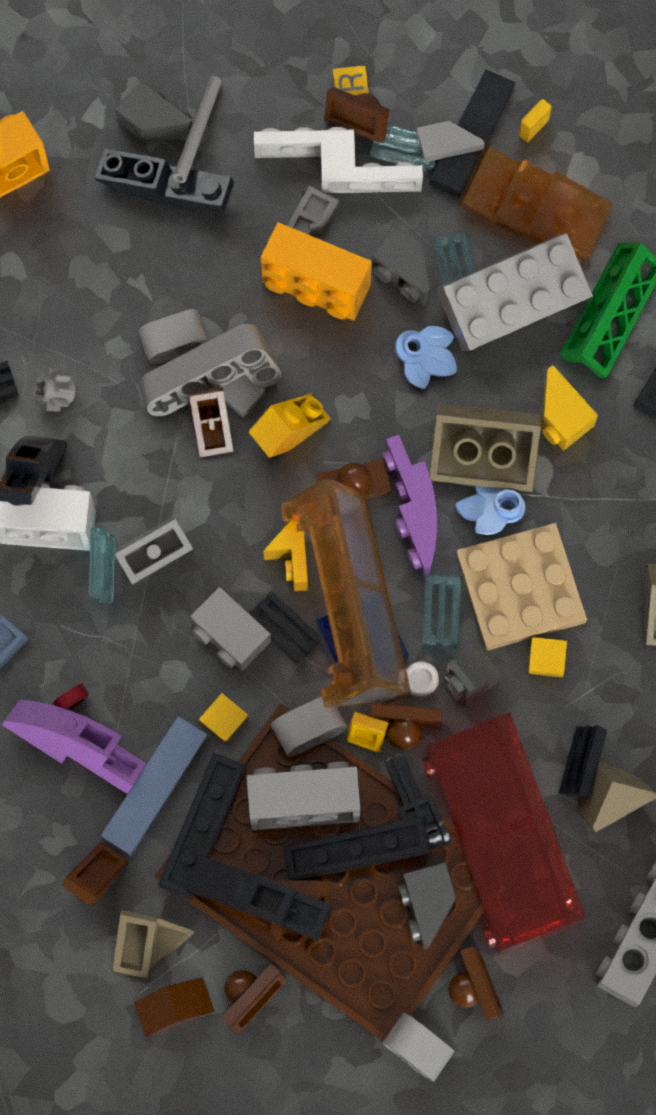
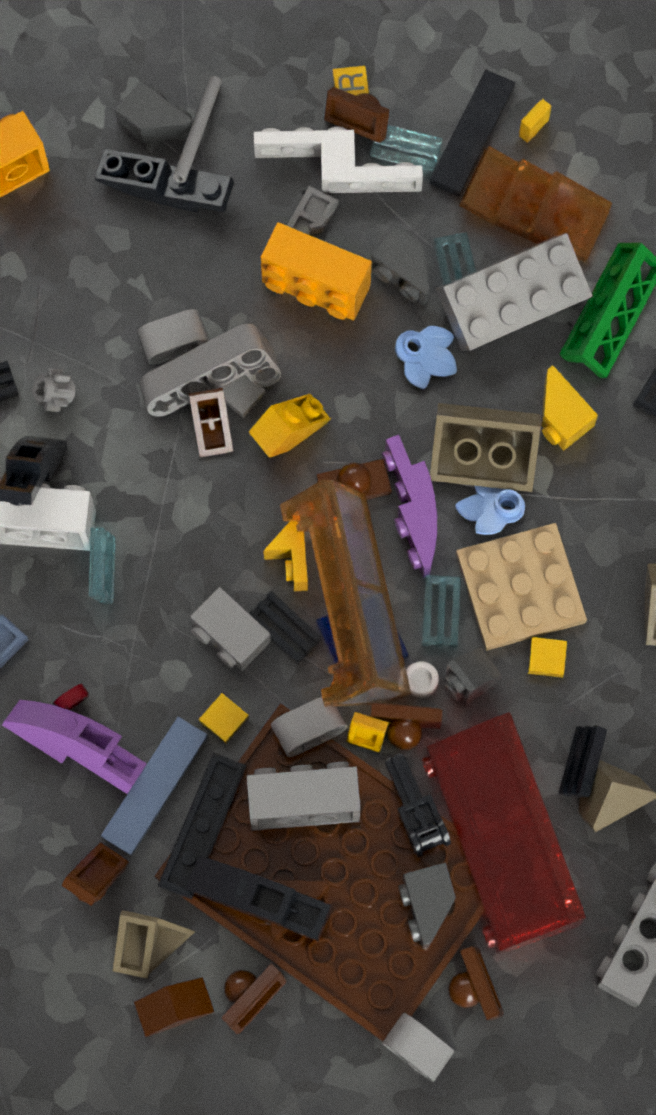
(153, 550): light grey brick -> none
(357, 849): black tile -> none
(446, 140): light grey tile -> none

